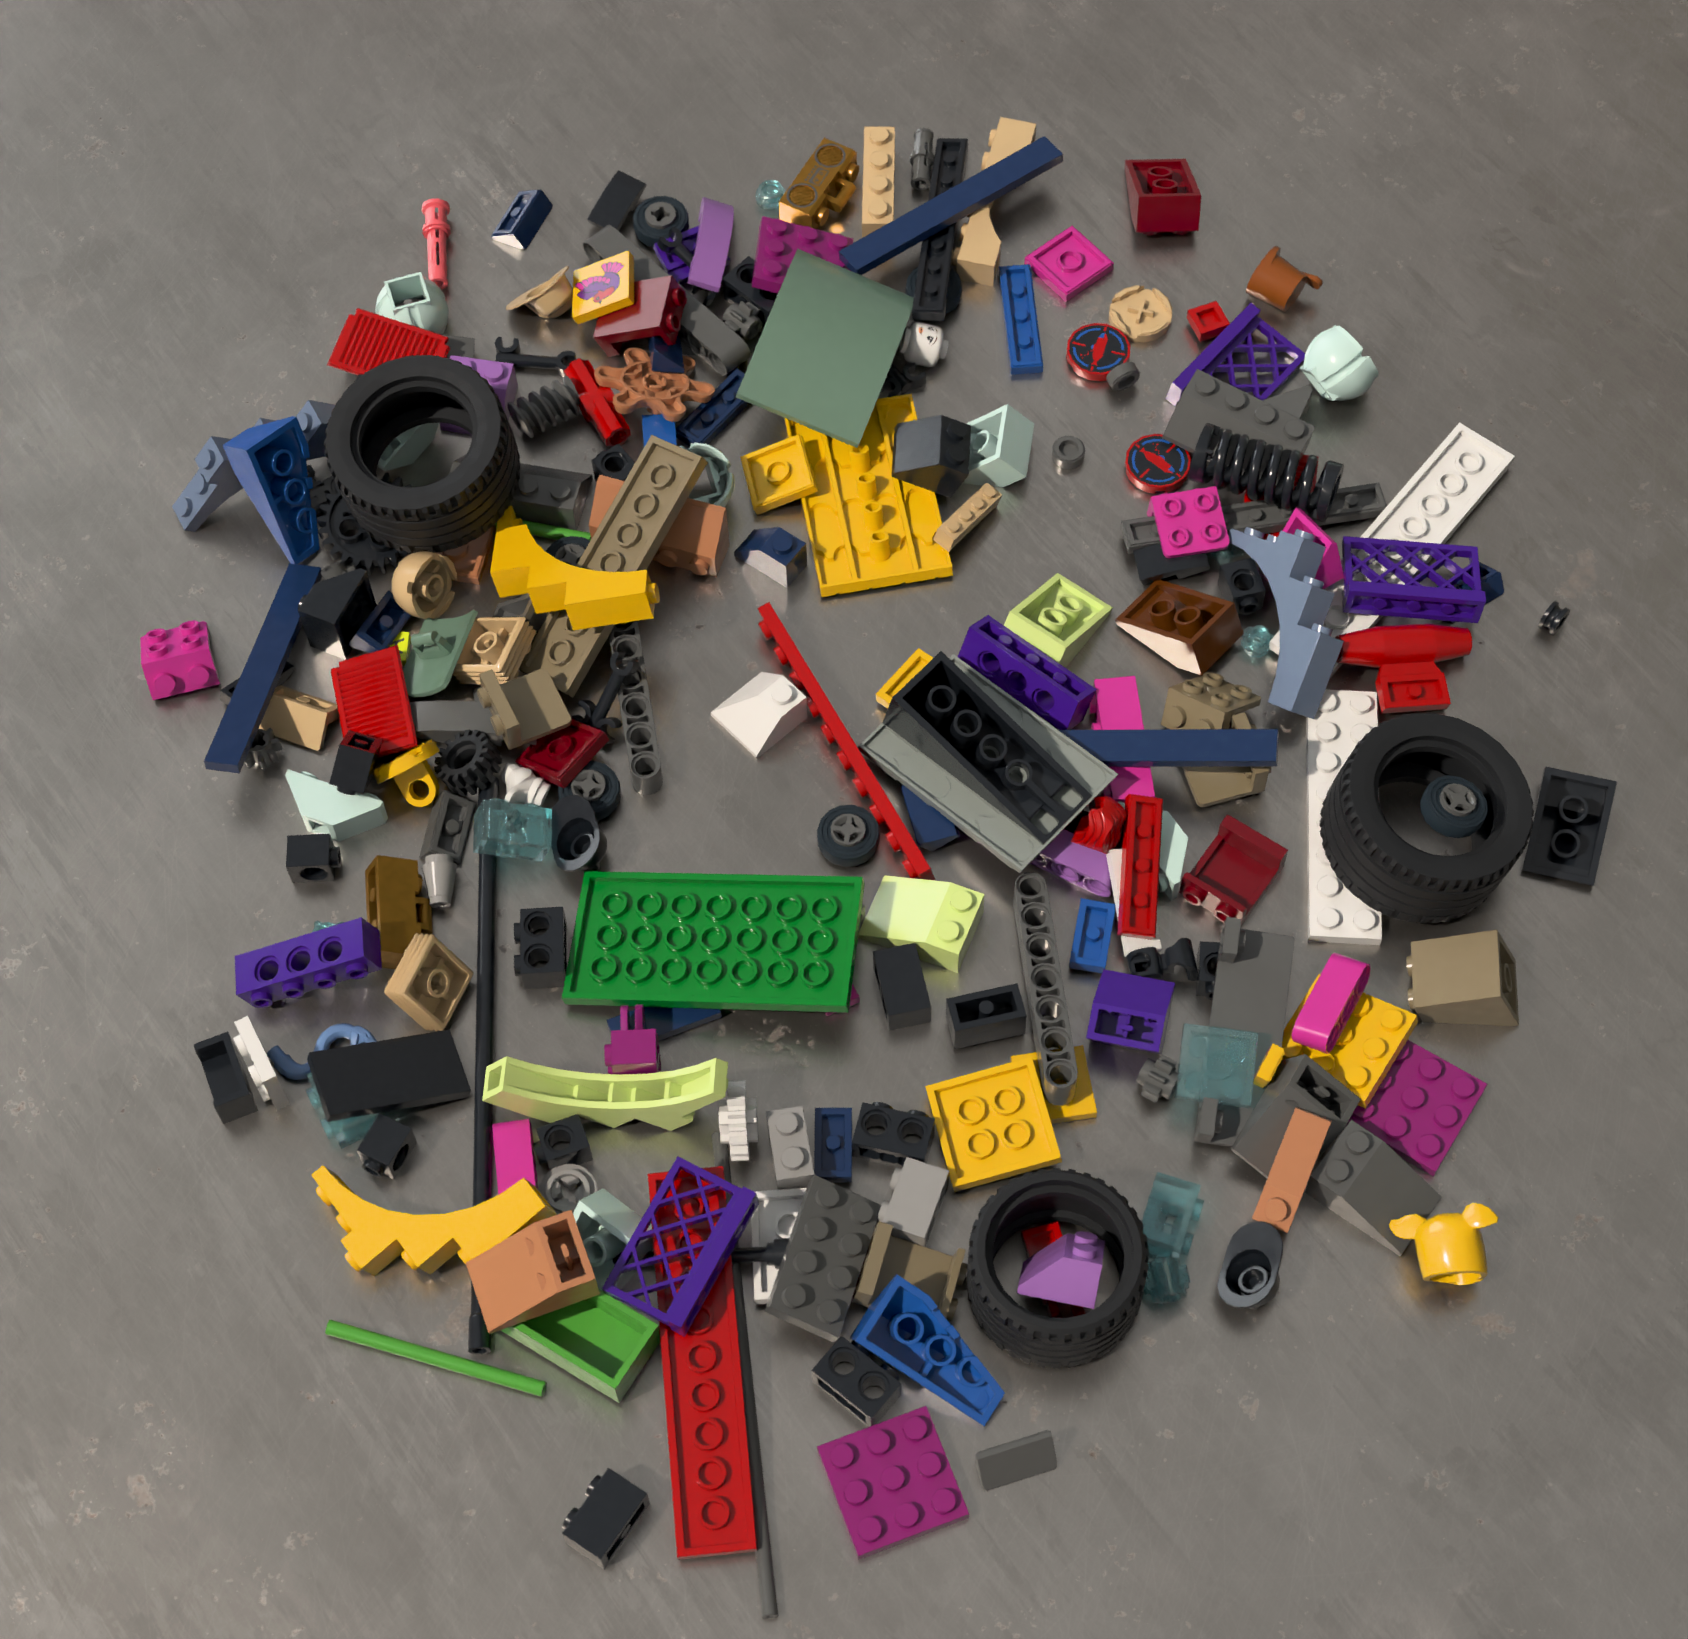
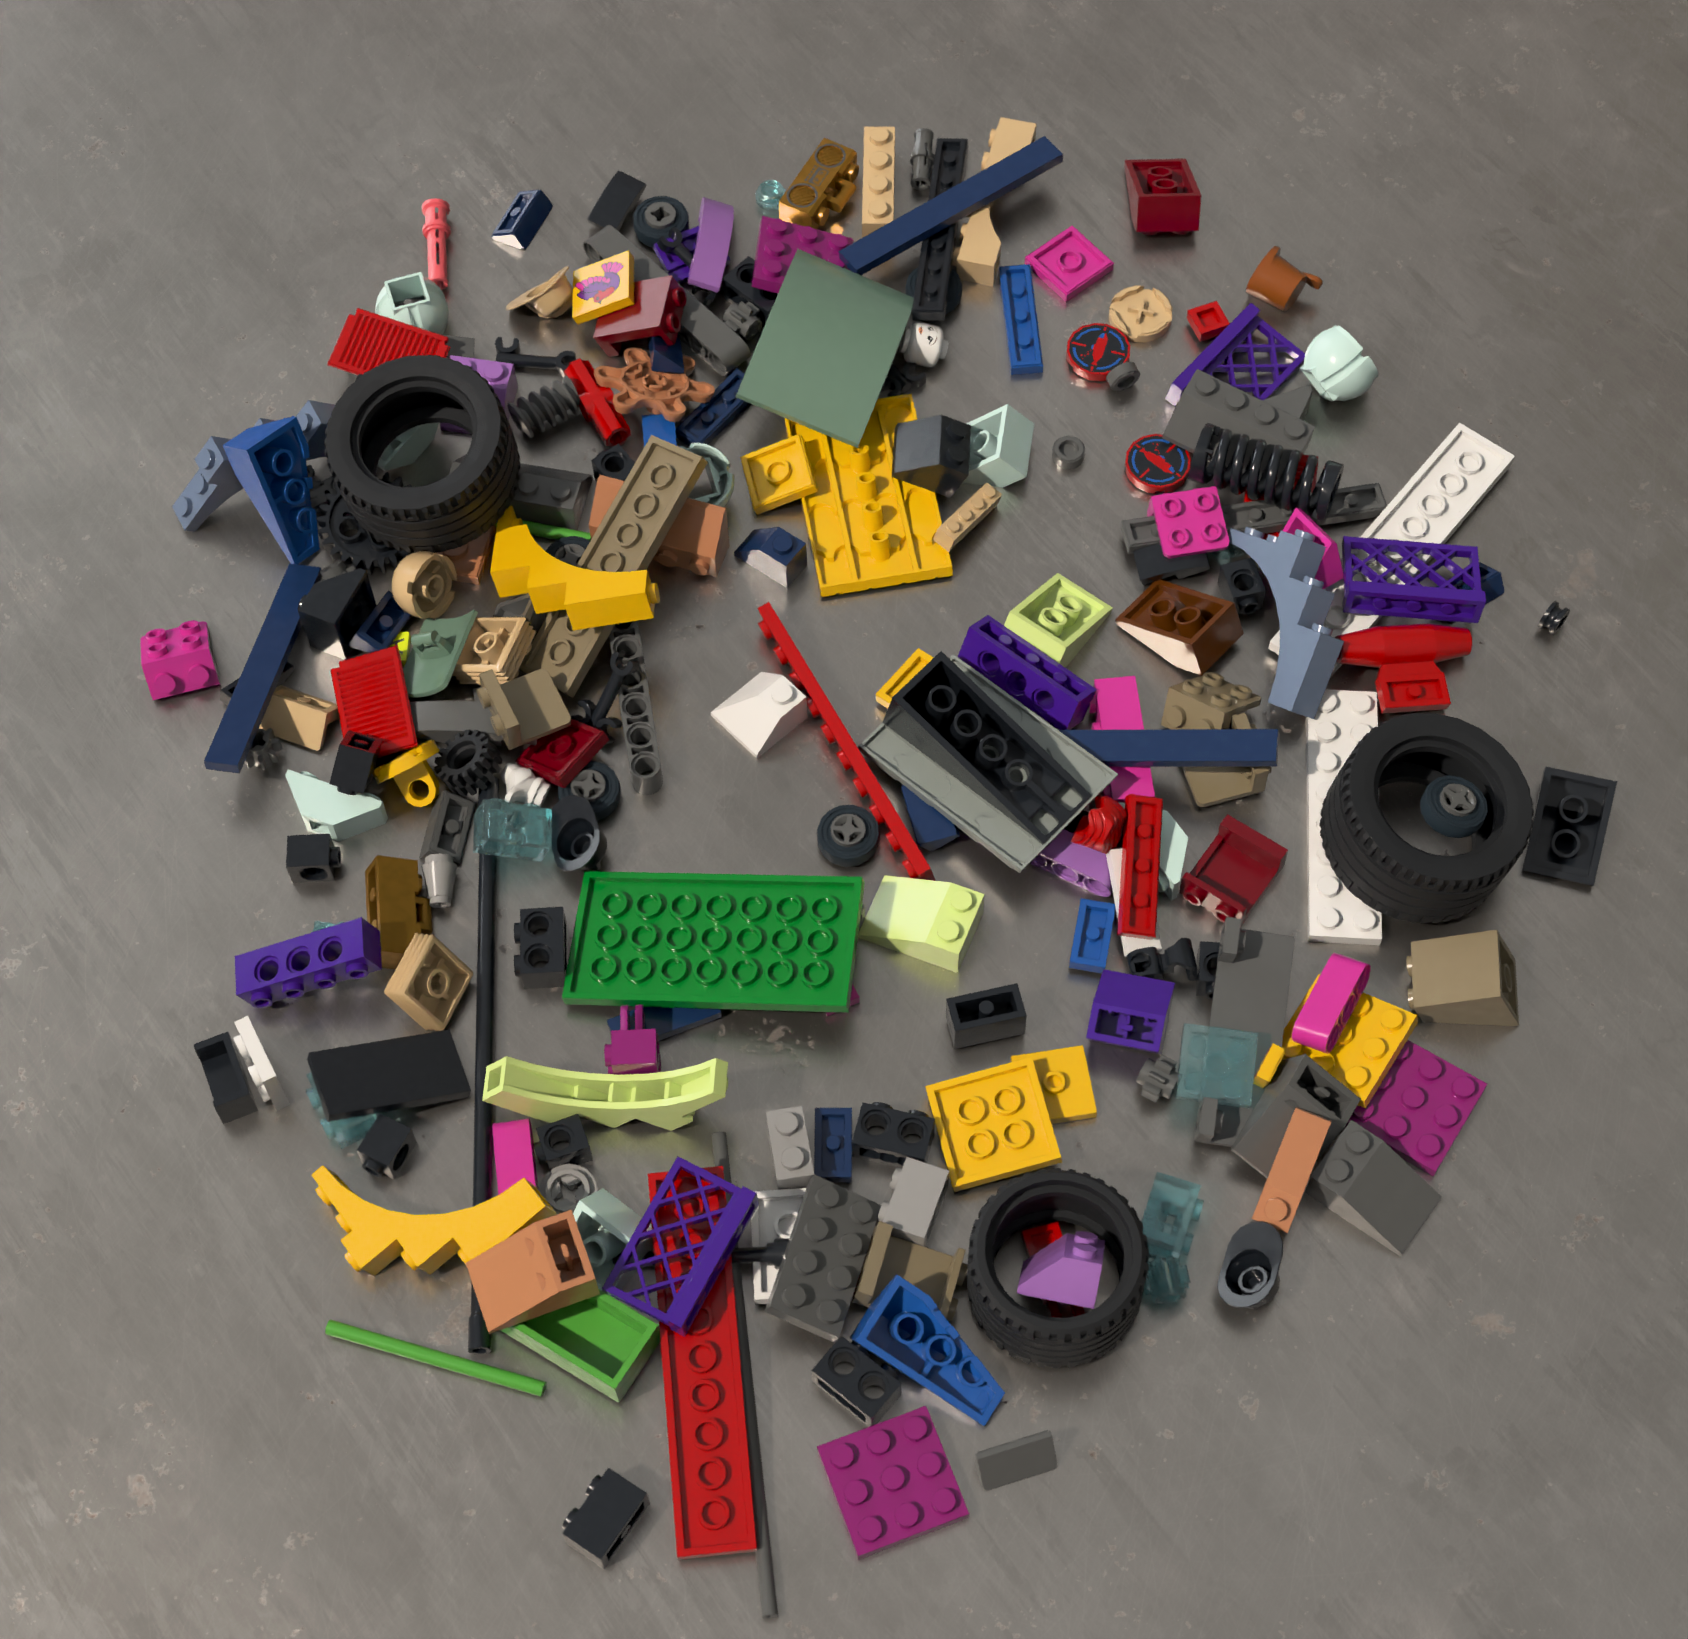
(290, 1069): medium blue animal -> none
(738, 1121): white gear -> none
(902, 986): black panel -> none
(1045, 1001): dark grey beam -> none
(1253, 647): clear light blue plate -> none
(1449, 1243): yellow piece -> none

